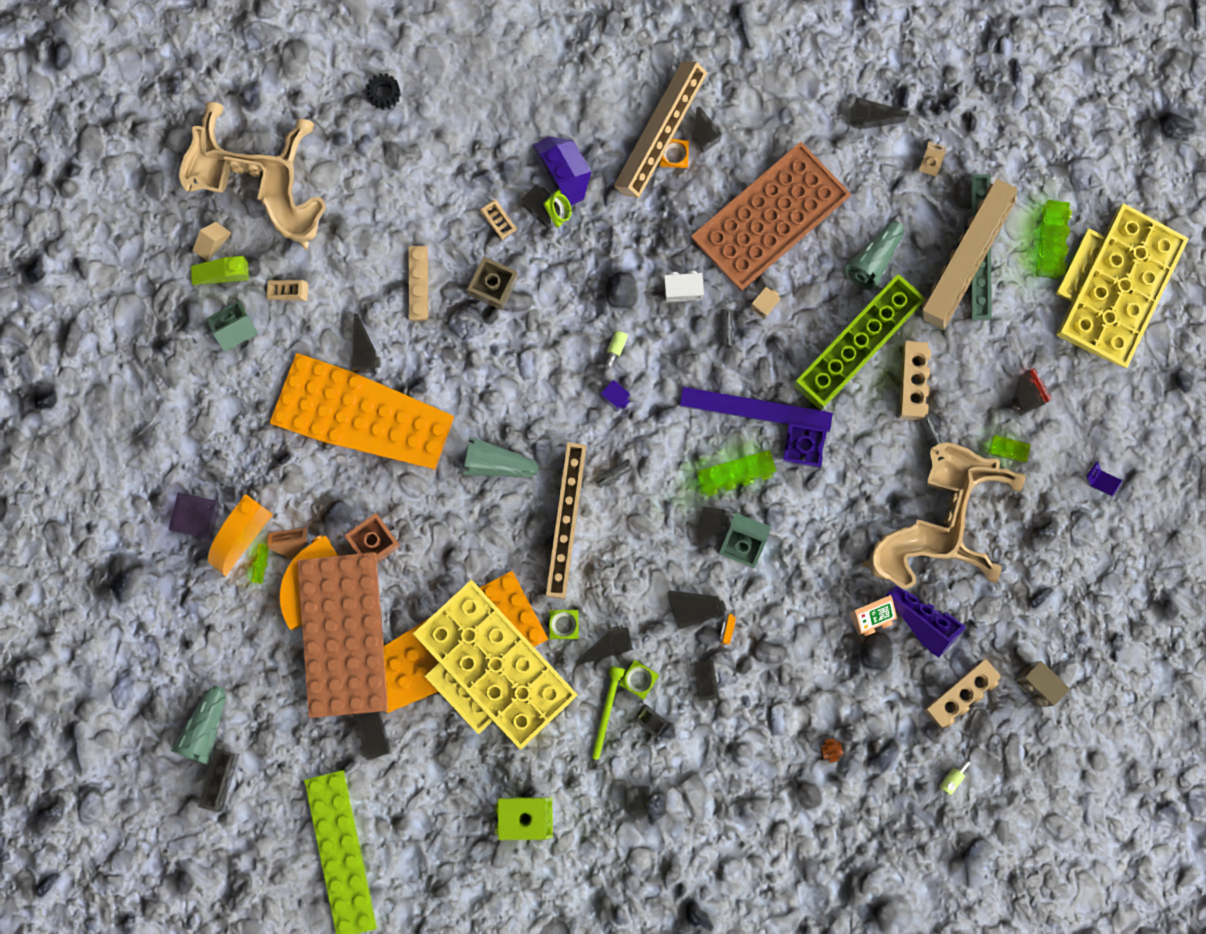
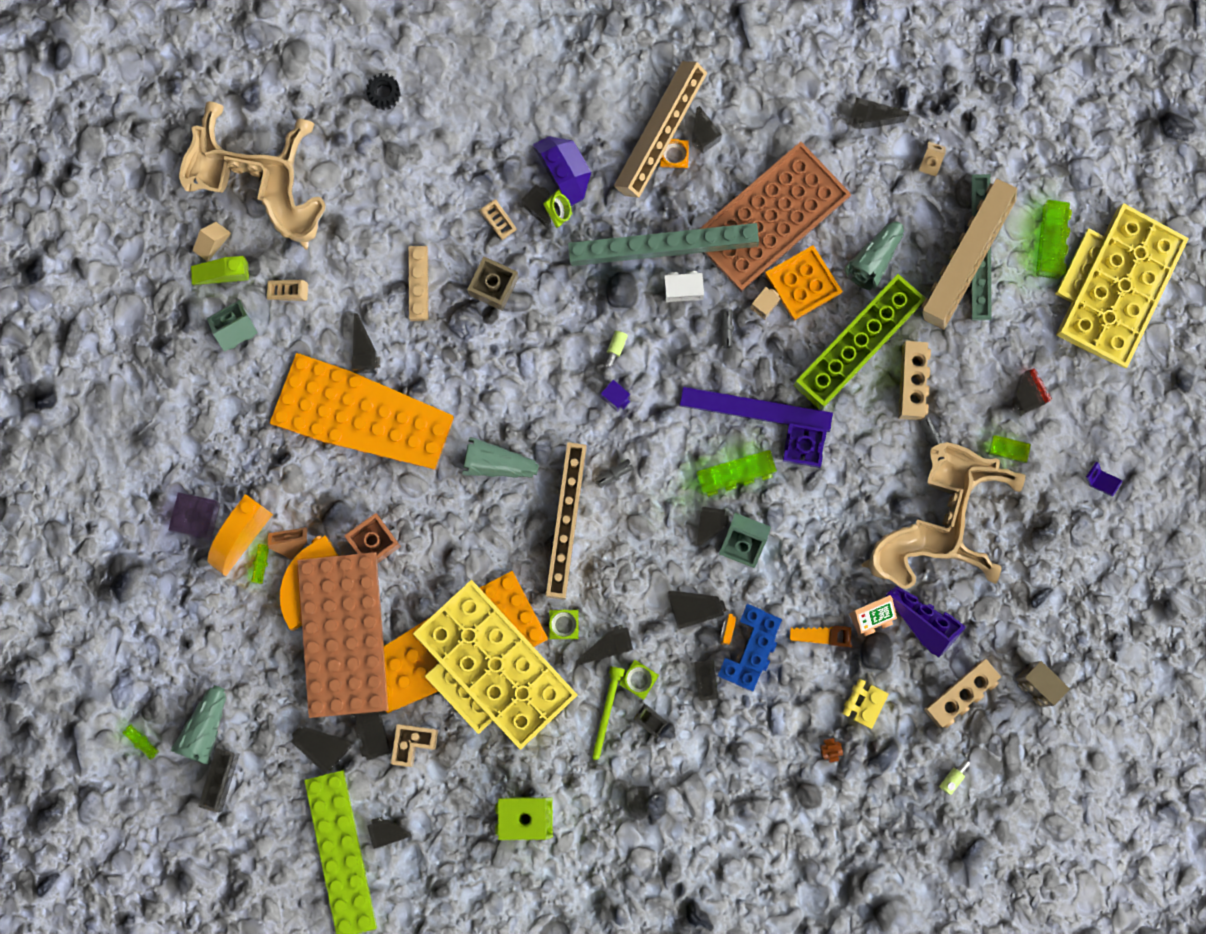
(140, 742): none -> clear neon green pin
(321, 747): none -> clear smoke slope
(386, 832): none -> clear smoke slope
(407, 740): none -> tan brick
(663, 244): none -> sand green brick
(756, 651): none -> blue bracket
(803, 282): none -> light orange plate
(822, 636): none -> light orange piece
(870, 707): none -> light yellow plate

